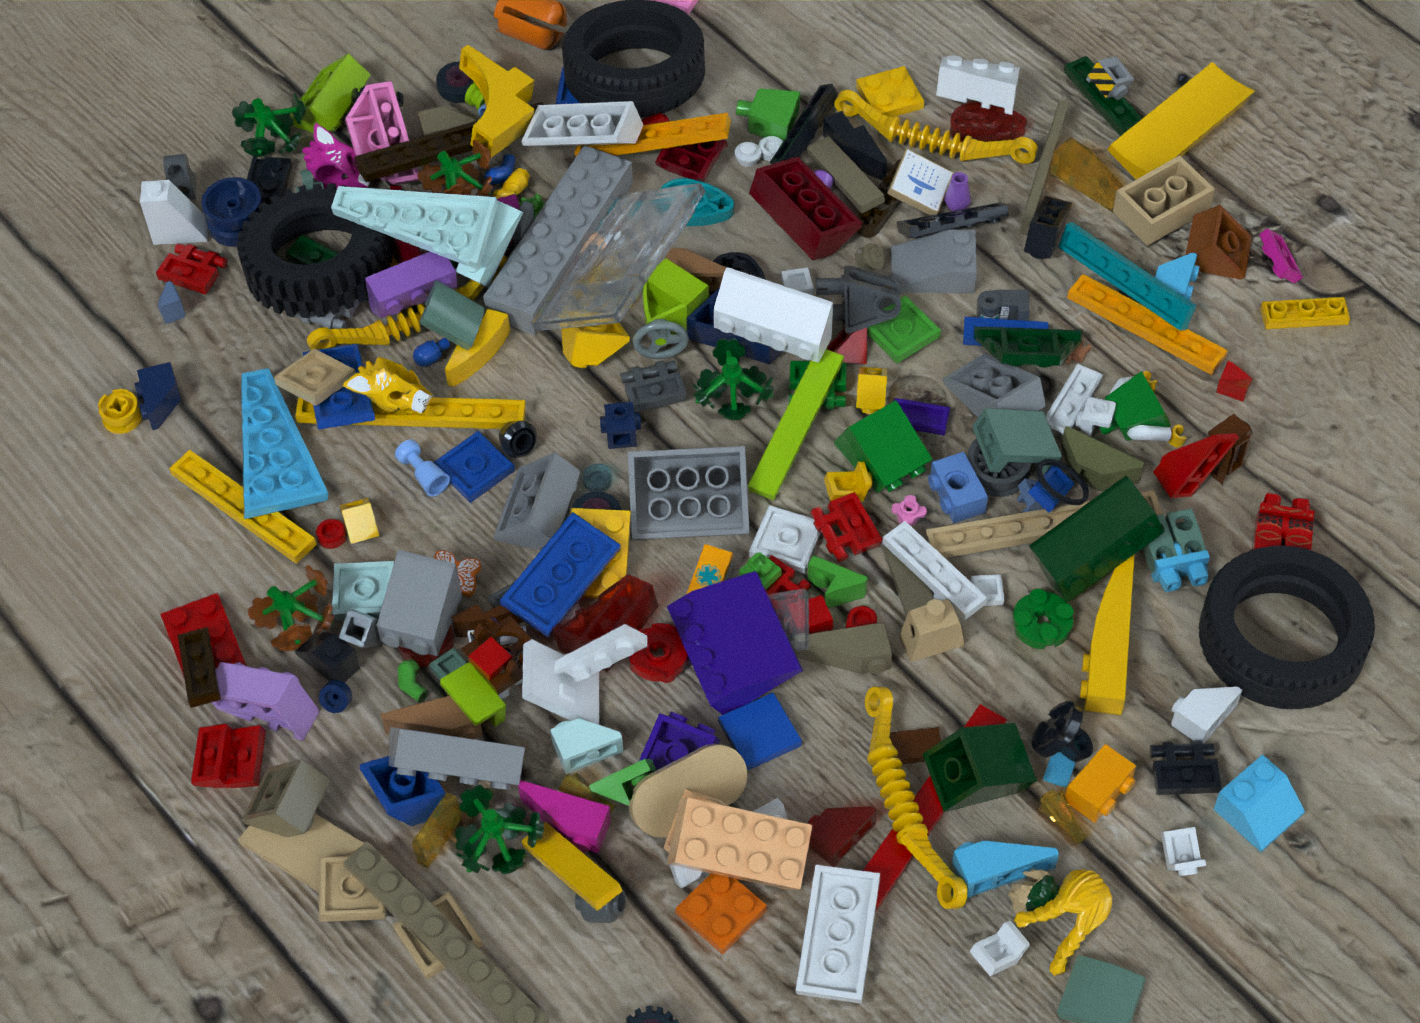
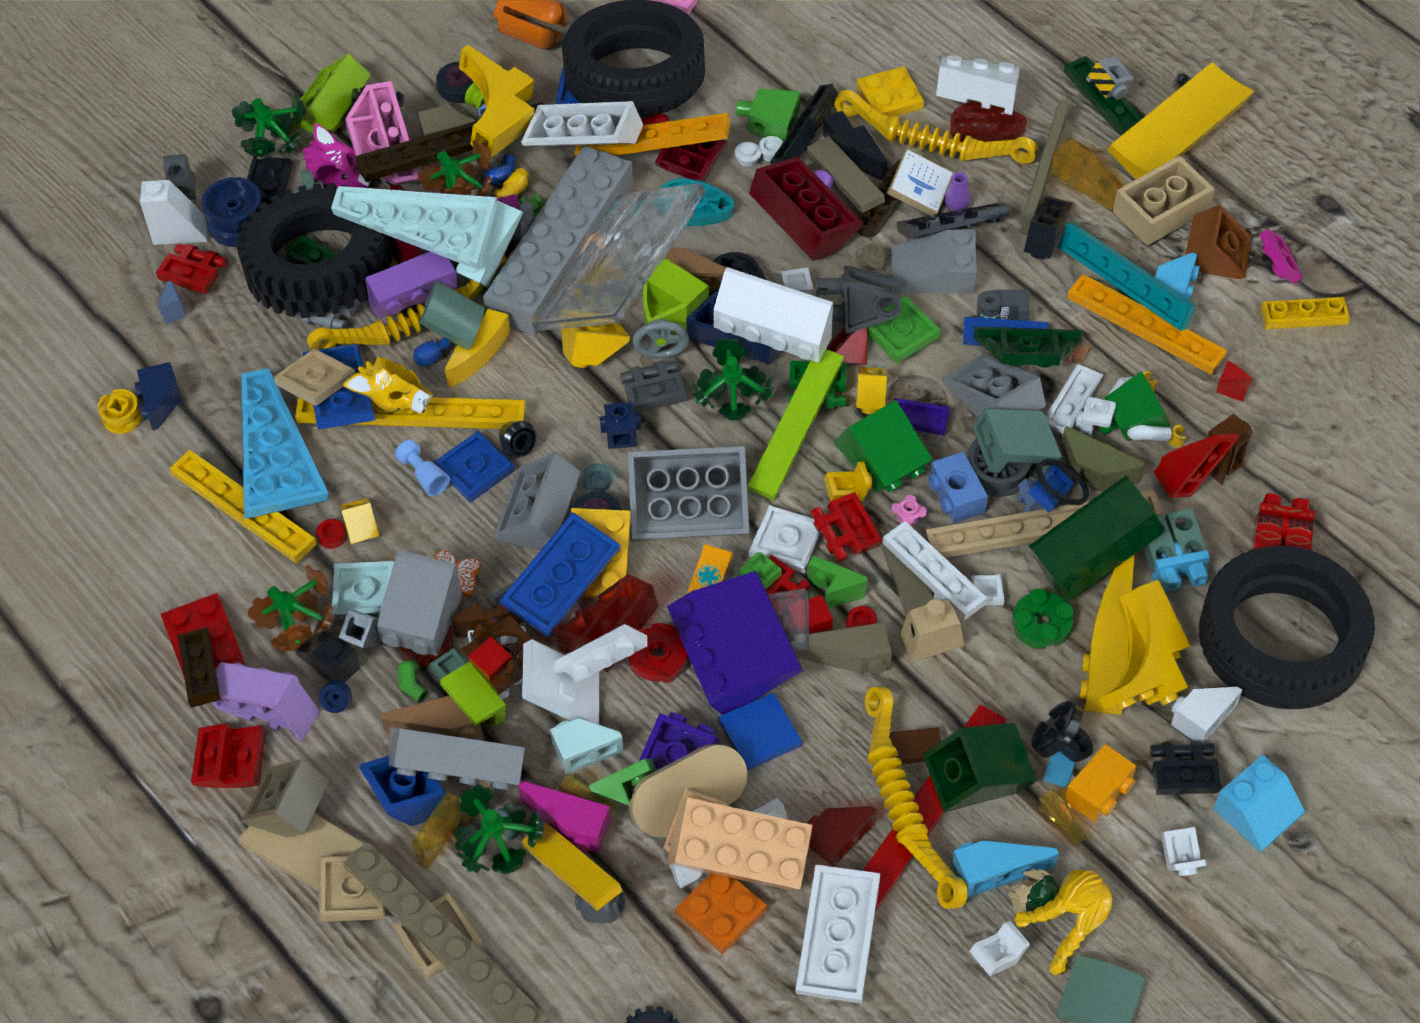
(1153, 648): none -> yellow arch

